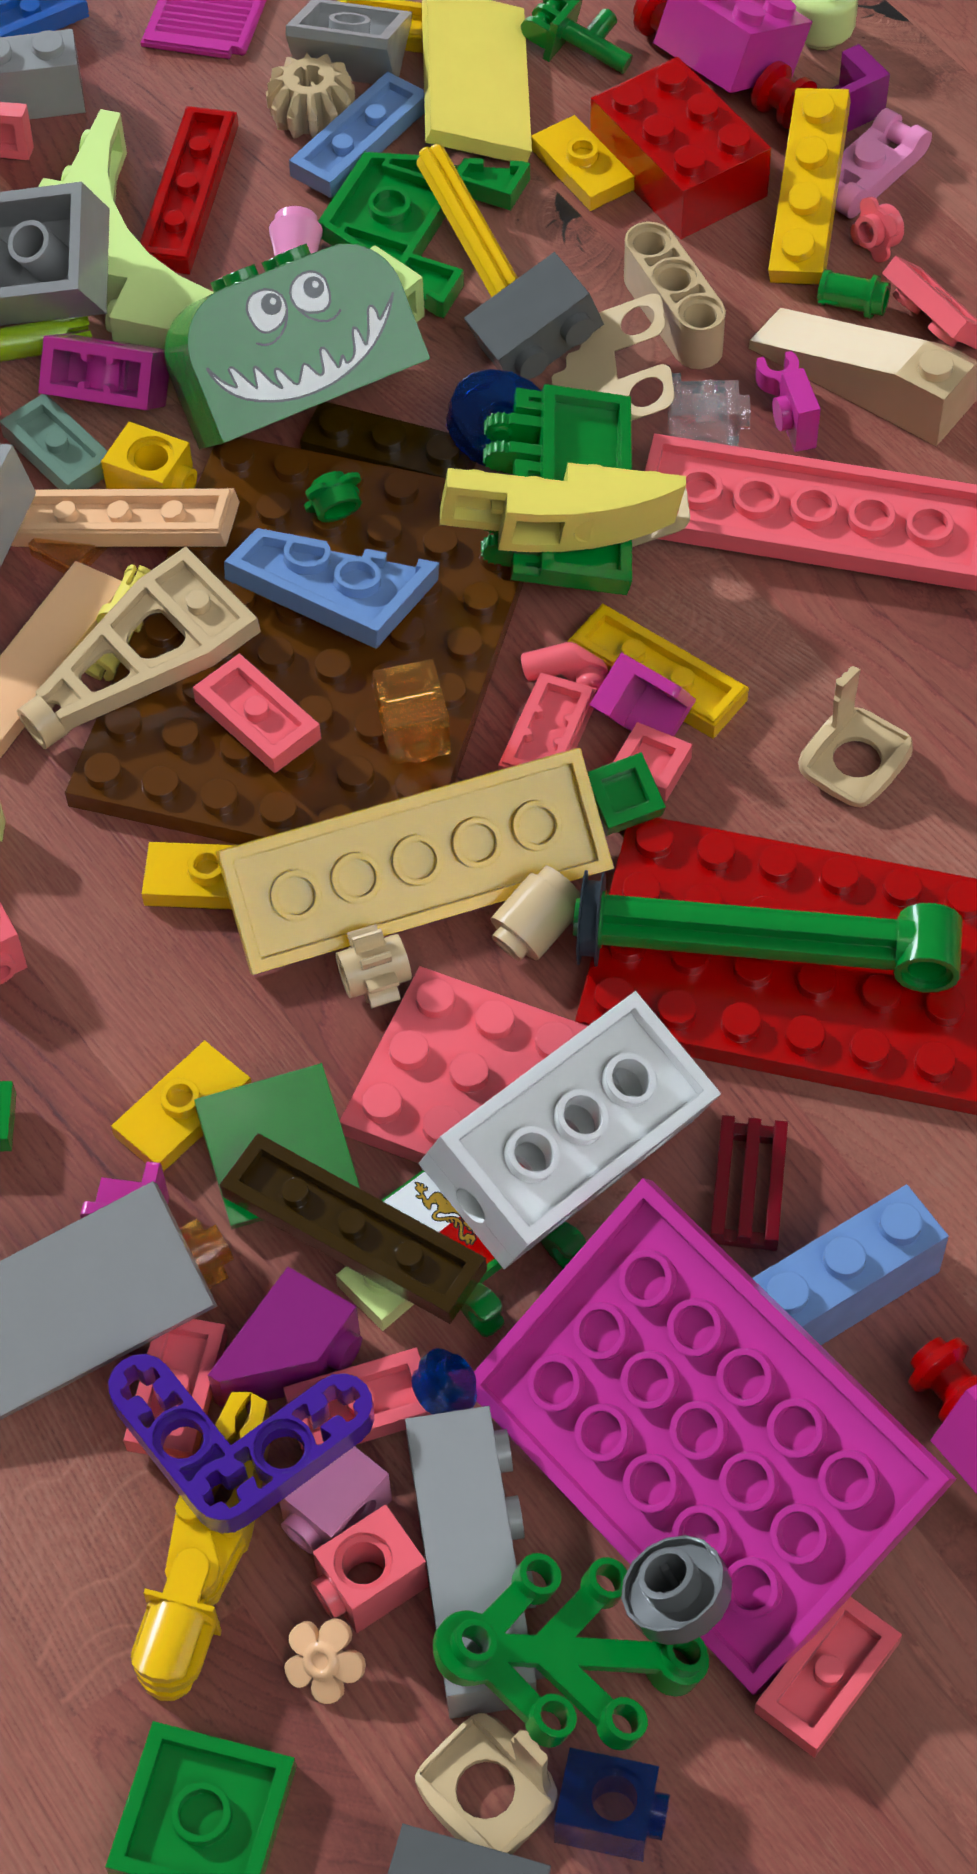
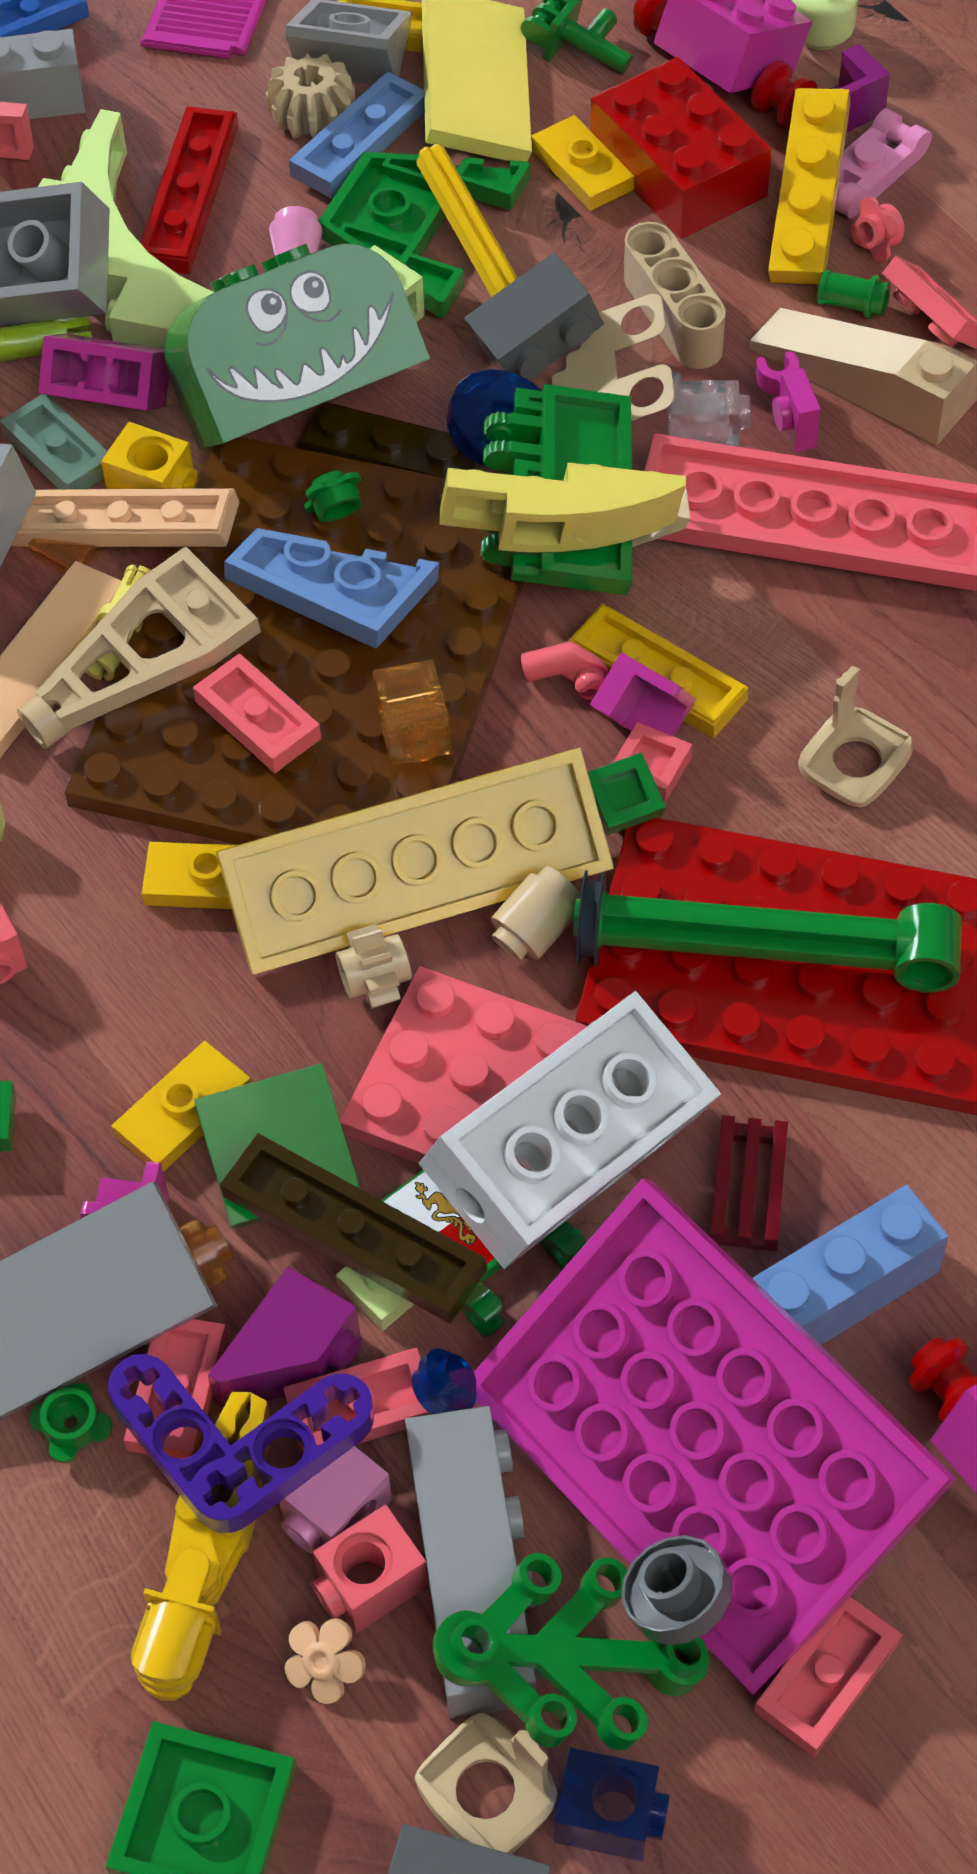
(66, 1403): none -> green plate
(550, 720): coral plate -> none

